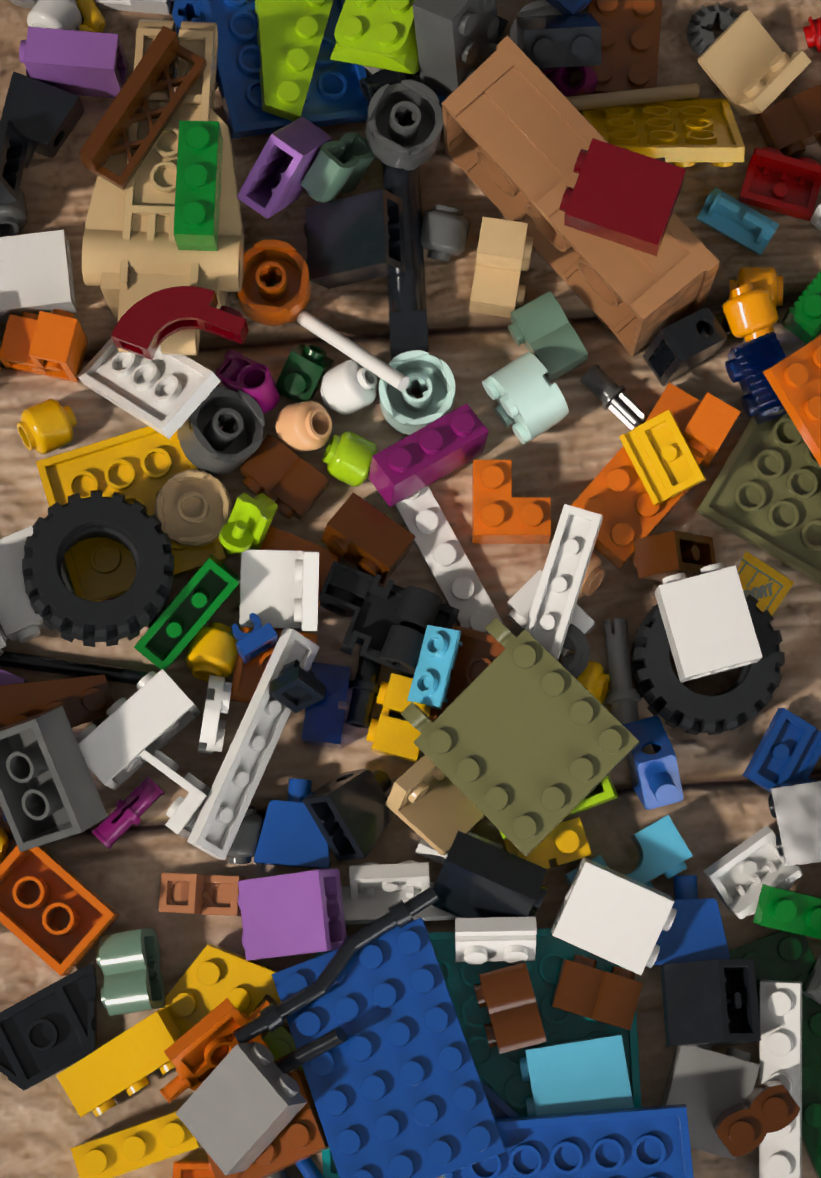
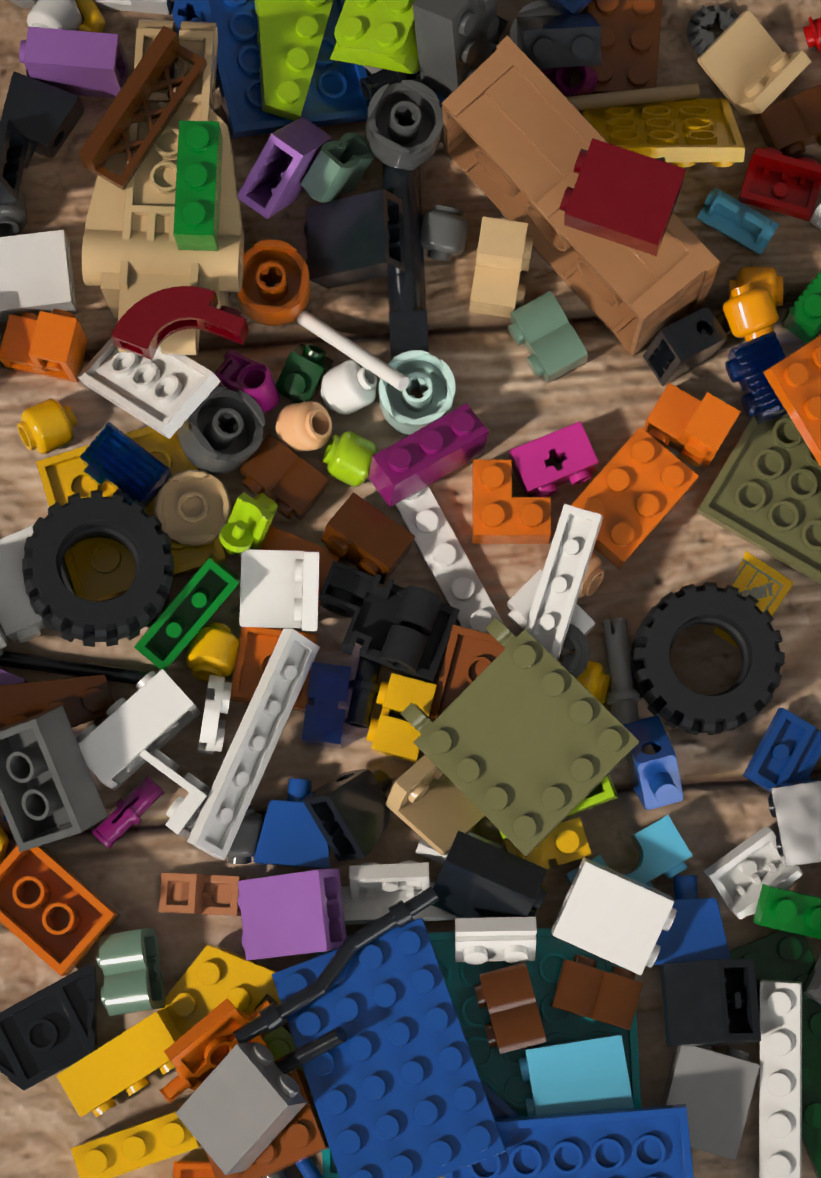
(124, 466): none -> clear blue brick
(255, 642): blue tile -> none
(297, 687): black tile -> none
(434, 666): medium azure hinge -> none
(526, 397): light aqua brick -> none
(566, 444): none -> dark pink brick
(613, 397): dark grey axle -> none
(662, 457): yellow plate -> none
(672, 554): reddish brown brick -> none
(707, 622): white brick -> none
(765, 1111): reddish brown brick -> none

